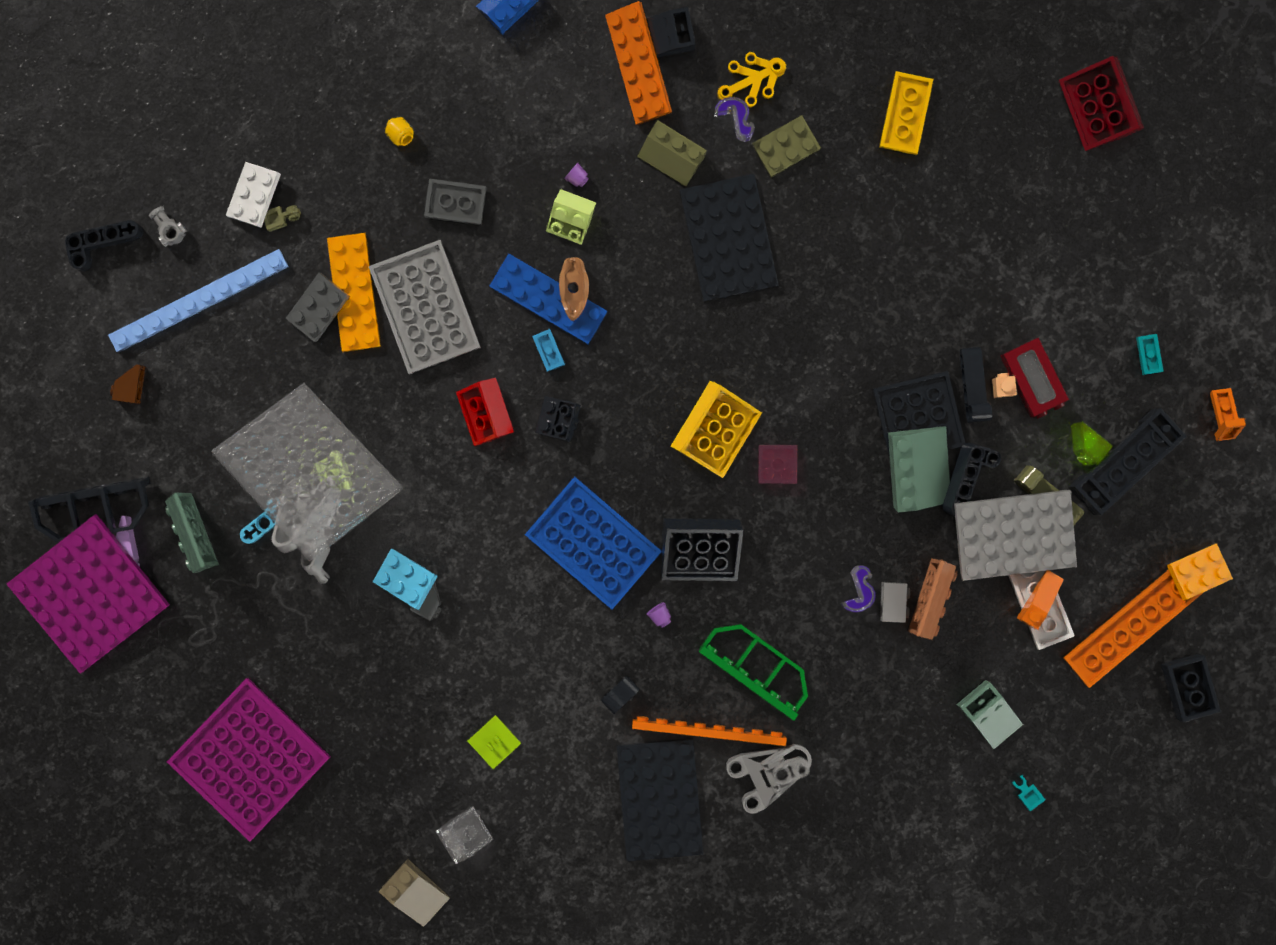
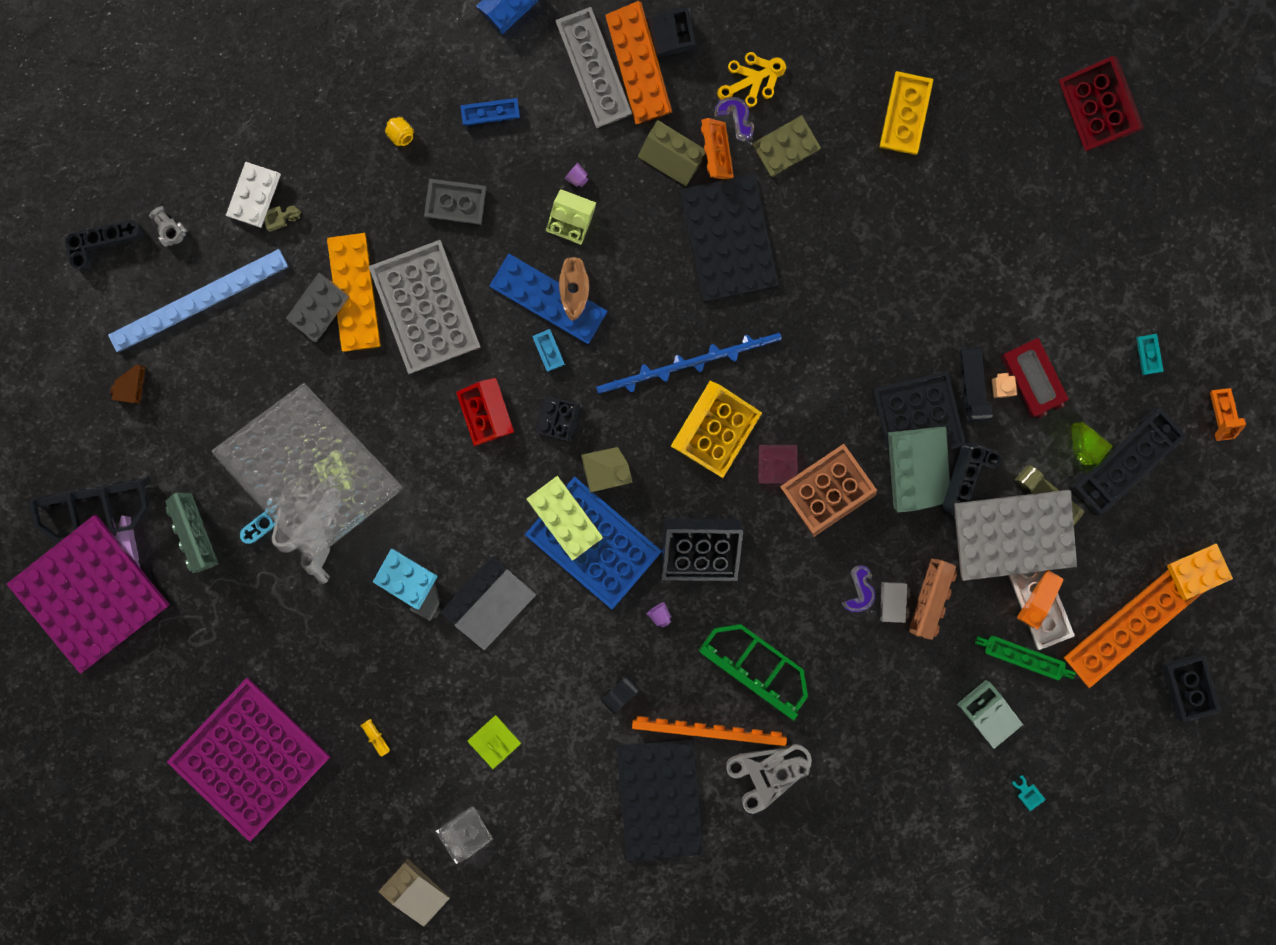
(375, 738): none -> yellow axle
(488, 603): none -> slope
(490, 111): none -> blue plate
(564, 518): none -> yellowish green plate
(593, 67): none -> light grey plate
(606, 469): none -> olive slope
(697, 362): none -> blue plant
(717, 149): none -> orange plate
(828, 490): none -> nougat slope
(1025, 657): none -> green plate

